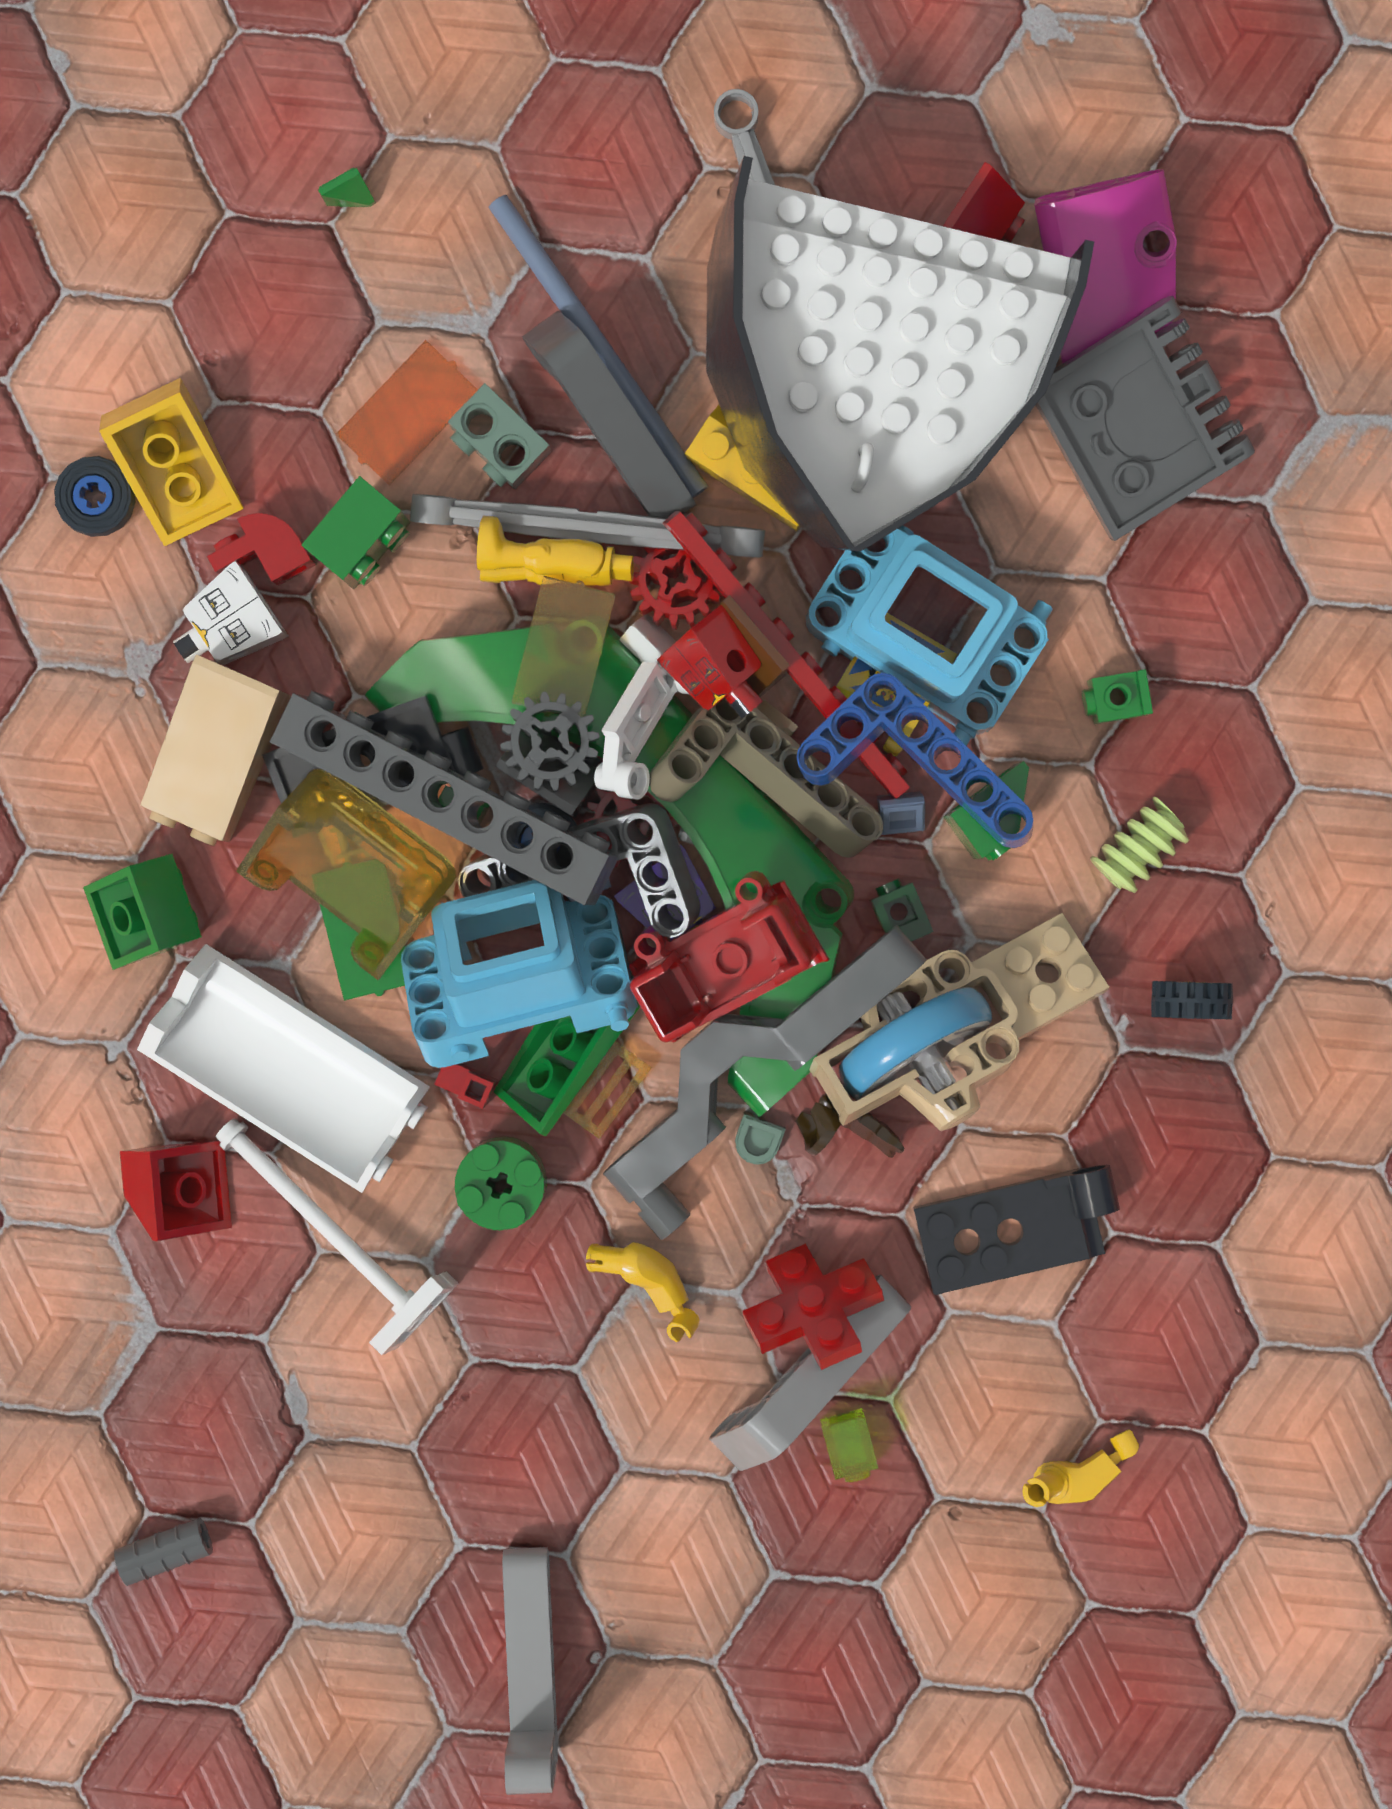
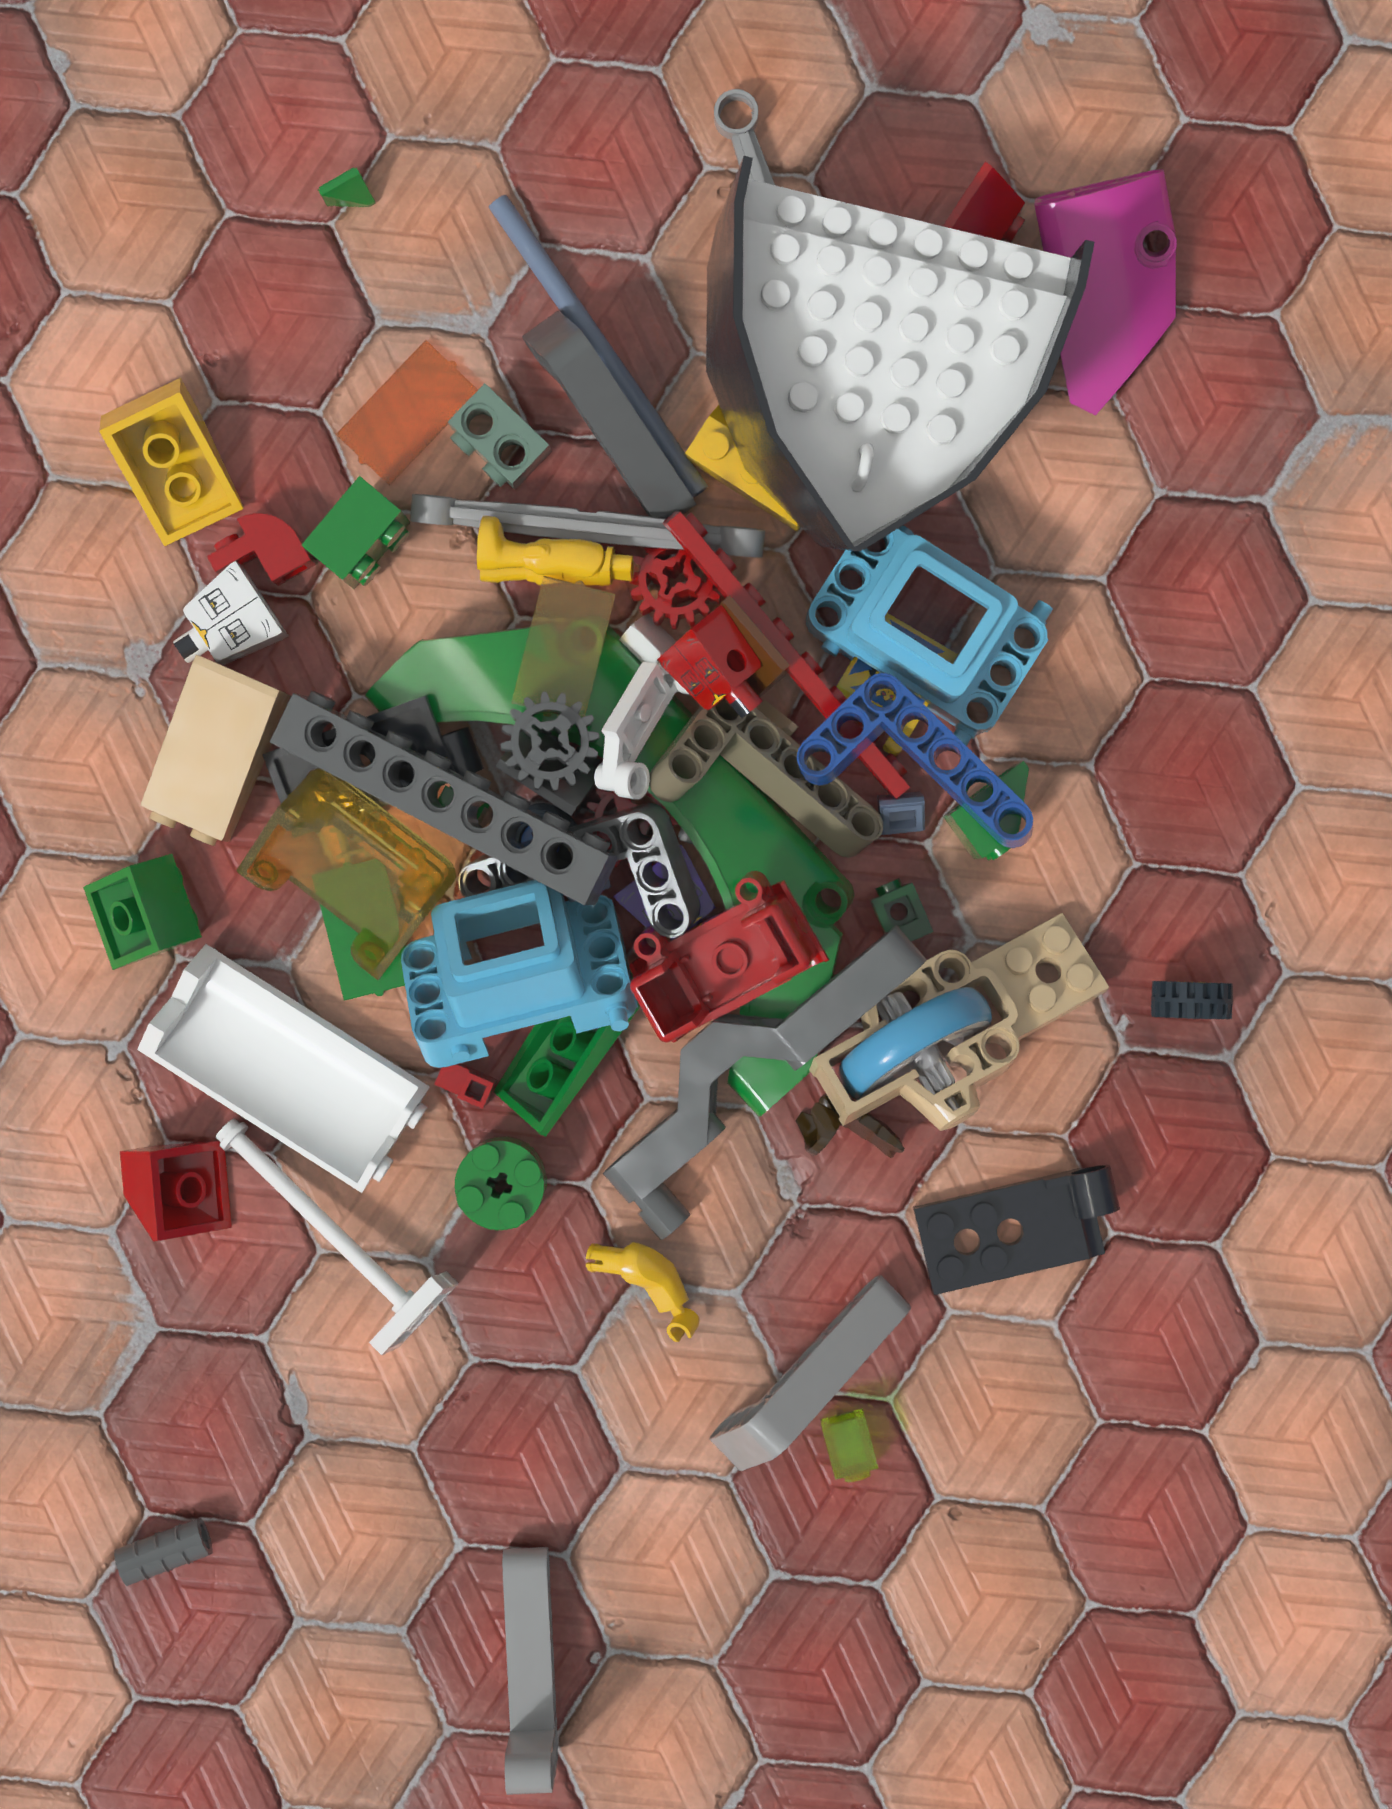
(78, 512): black bush -> none
(629, 1059): clear yellow tile -> none
(758, 1139): sand green tile -> none
(813, 1306): red plate -> none
(1074, 1482): yellow arm -> none
(1134, 421): dark grey hinge -> none
(1136, 691): green brick -> none
(1141, 847): yellowish green piece -> none

